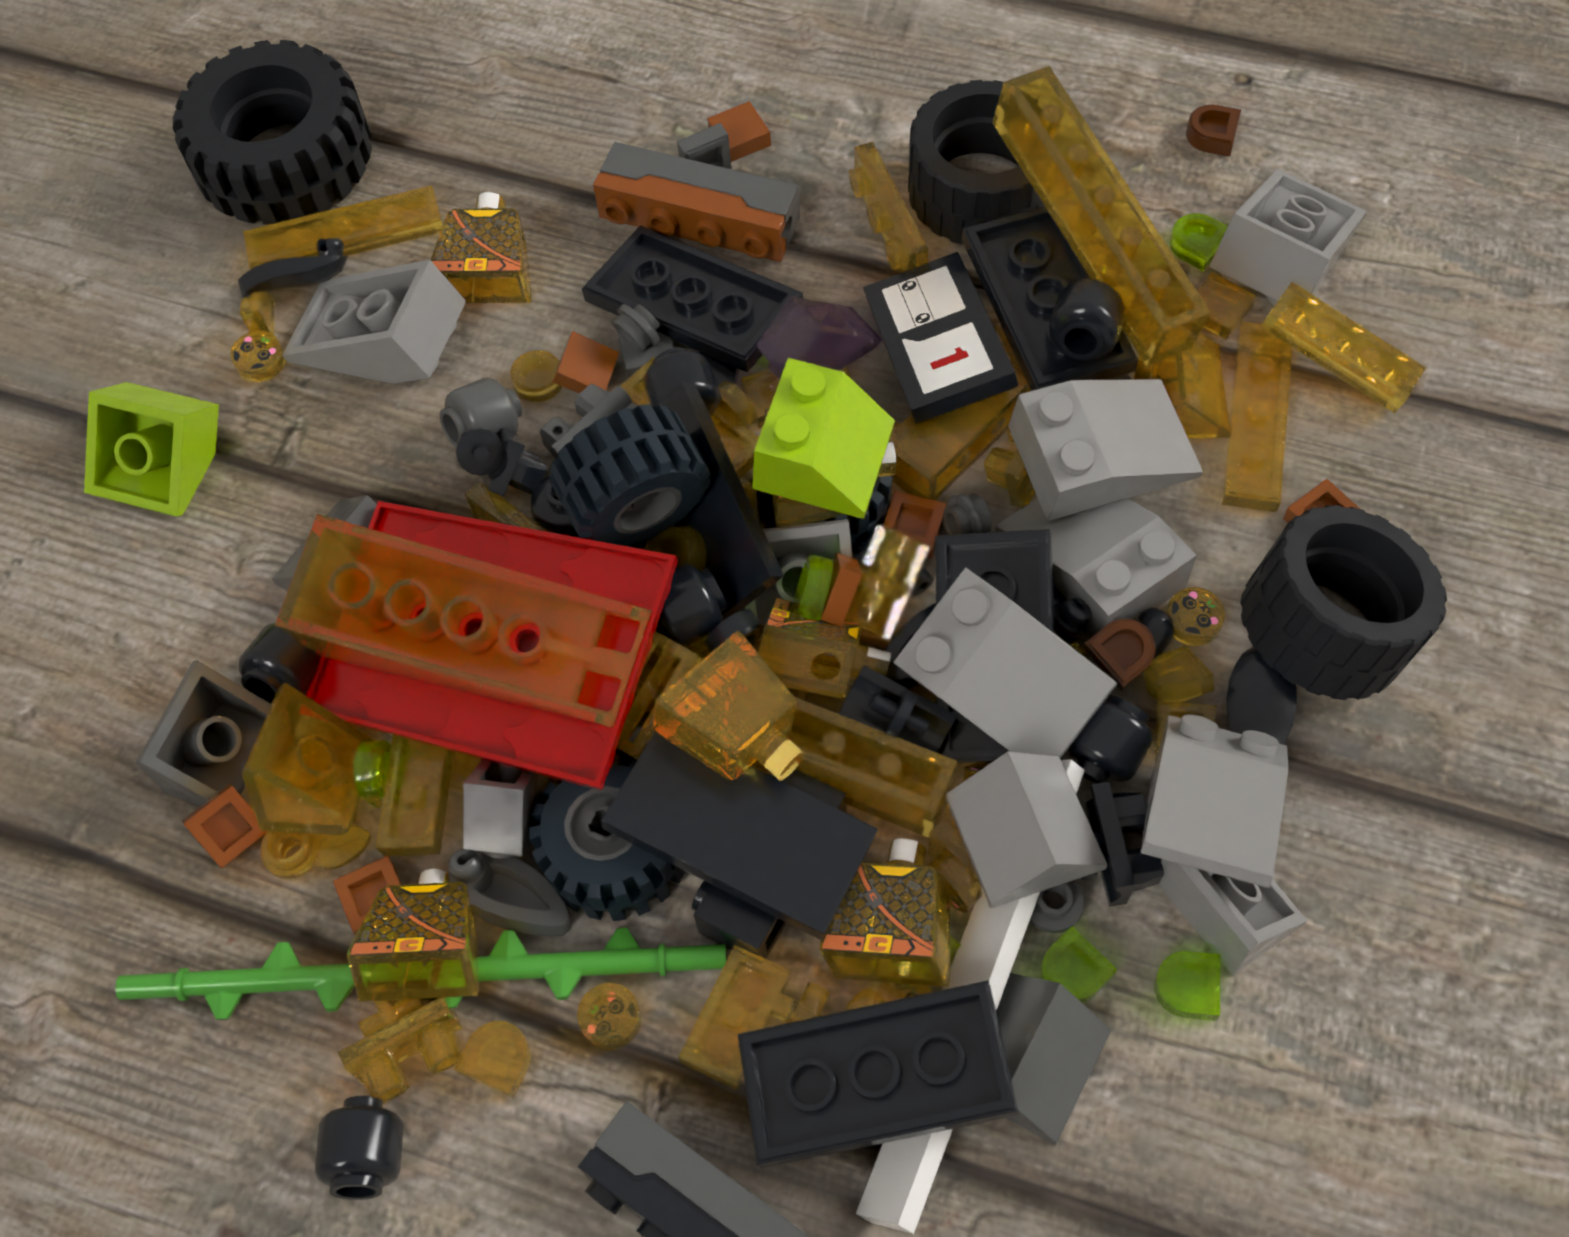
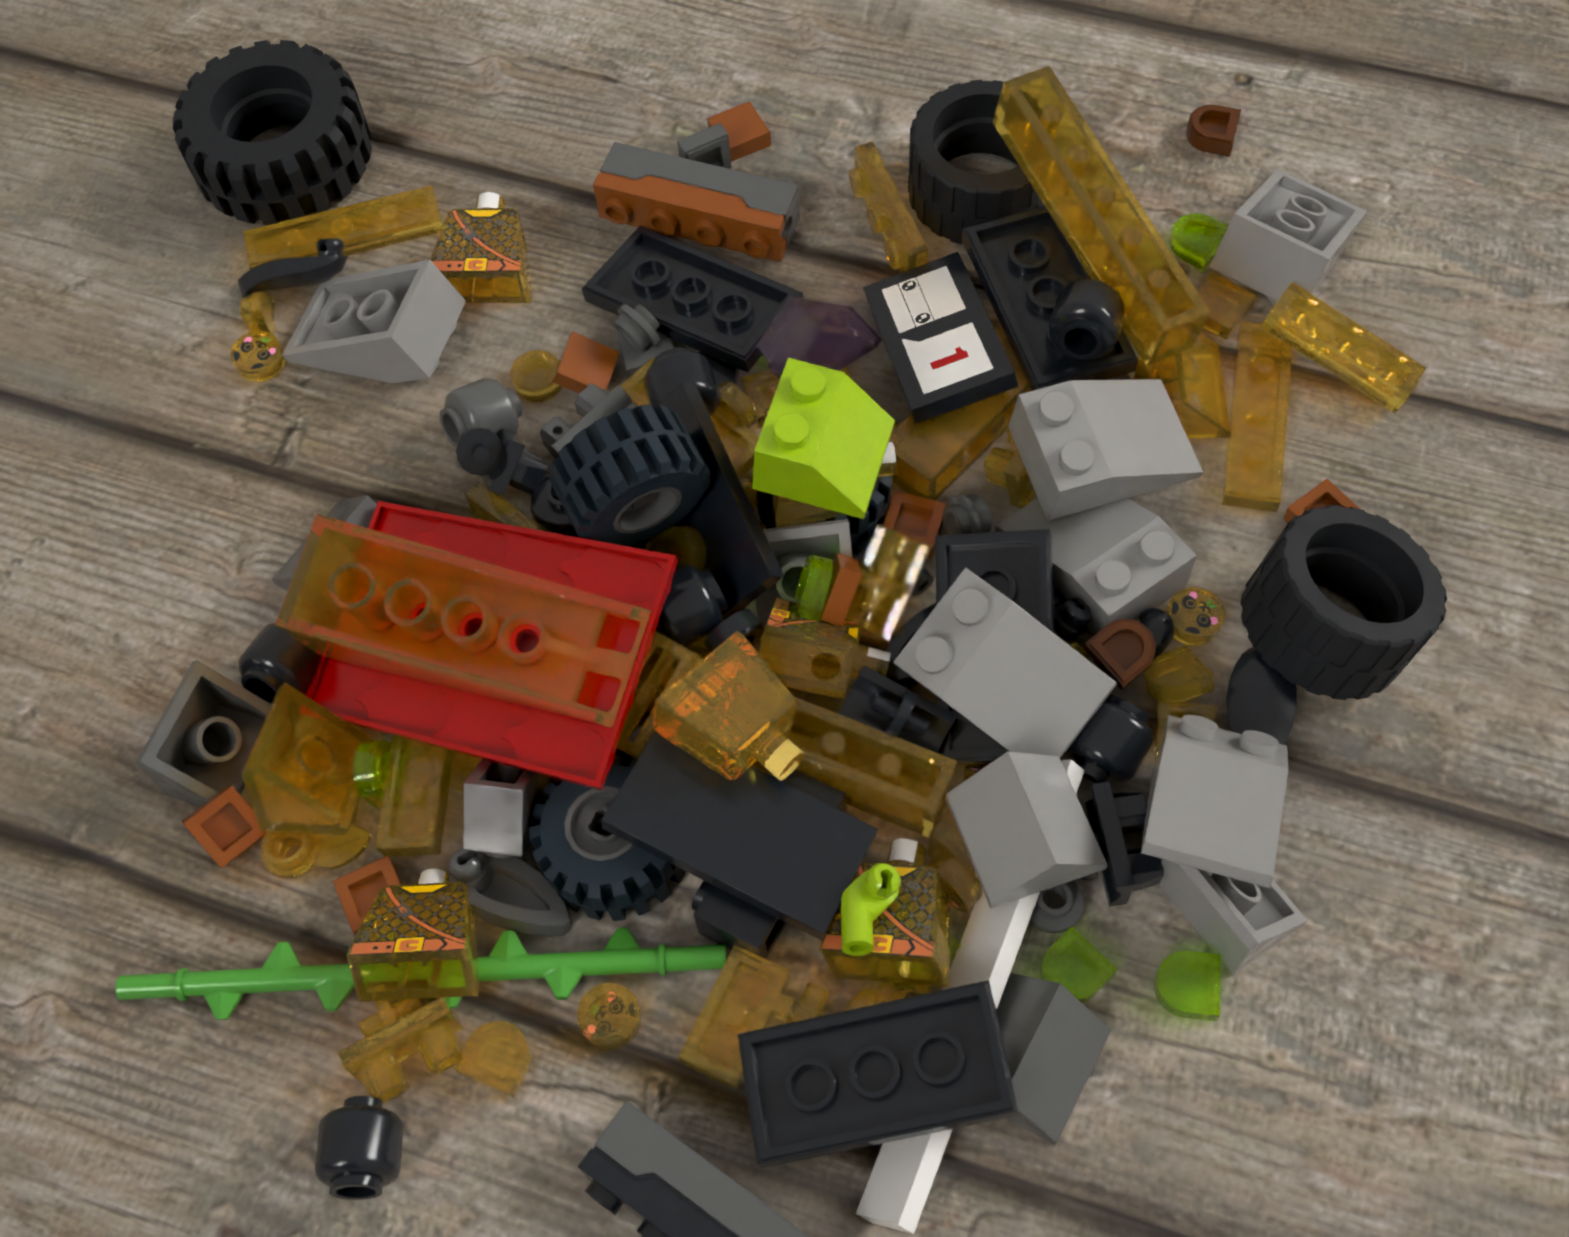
(148, 446): lime slope -> none
(863, 903): none -> lime arm

